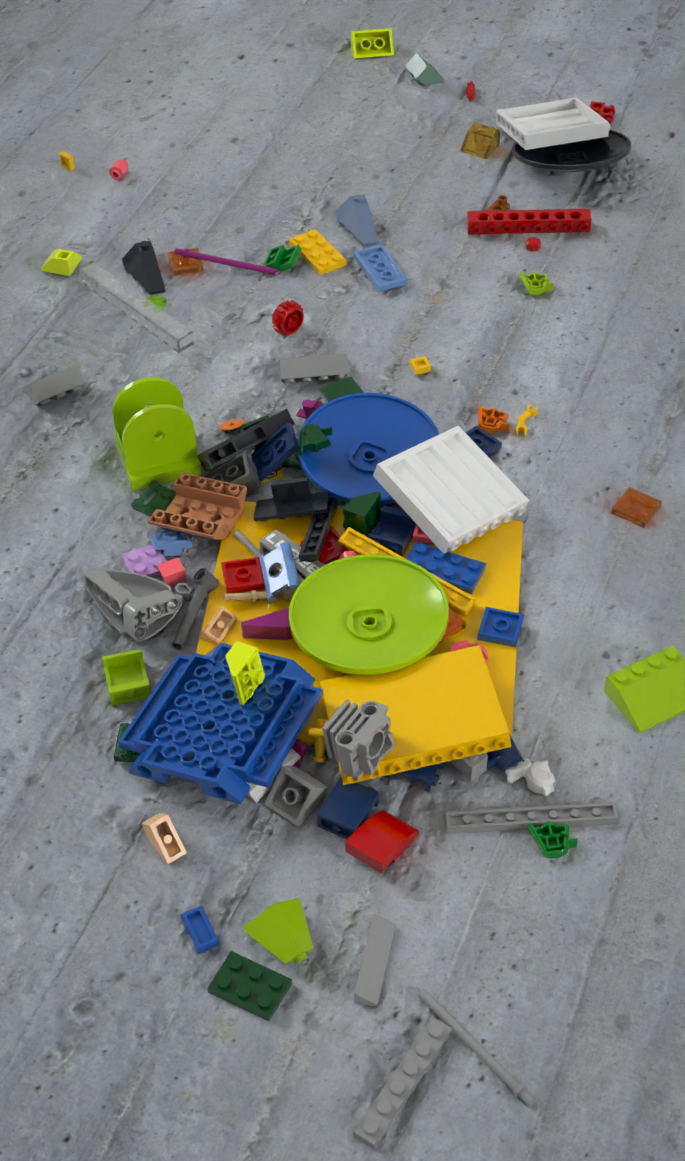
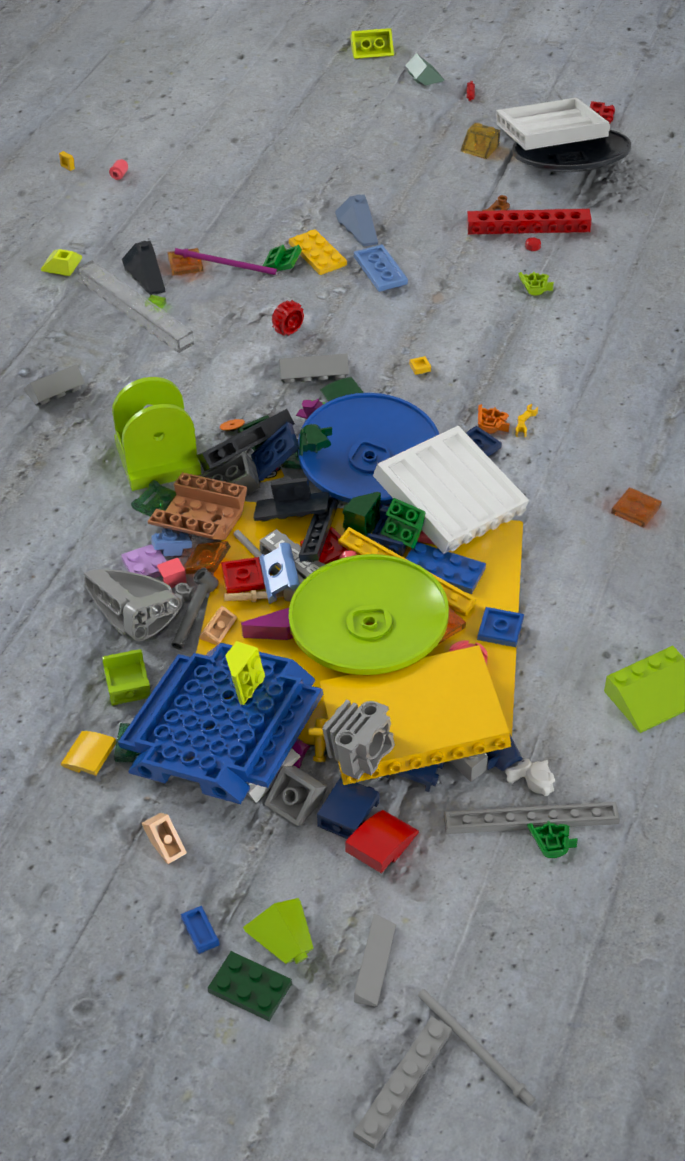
(89, 752): none -> yellow slope
(206, 556): none -> clear orange plate
(403, 522): none -> green slope

